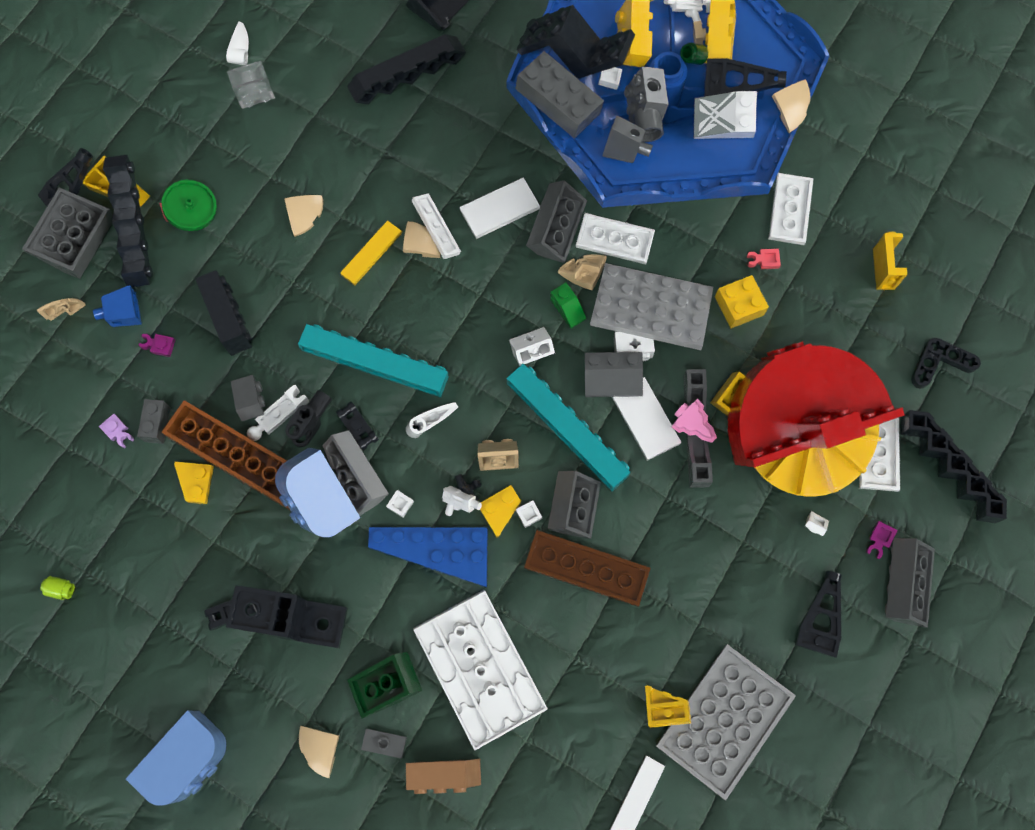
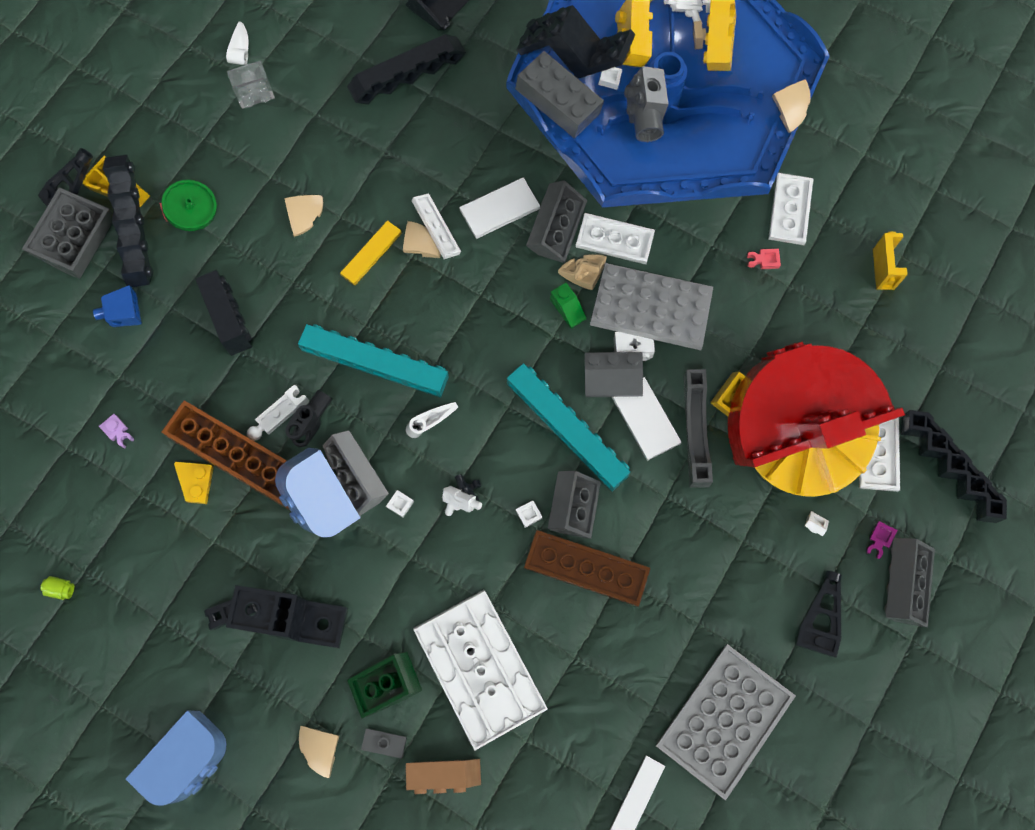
(56, 308): tan brick -> none
(153, 421): dark grey brick -> none
(159, 345): magenta plate -> none
(247, 397): dark grey brick -> none
(357, 426): black plate -> none
(445, 550): blue wing -> none
(498, 455): tan slope -> none
(500, 508): yellow wing -> none
(532, 346): white brick -> none
(626, 141): dark grey torso -> none
(666, 709): yellow wing -> none
(694, 53): dark green brick -> none
(694, 421): bright pink rock -> none
(718, 68): black plate -> none
(725, 115): white slope -> none
(741, 301): yellow brick -> none
(936, 357): black beam -> none

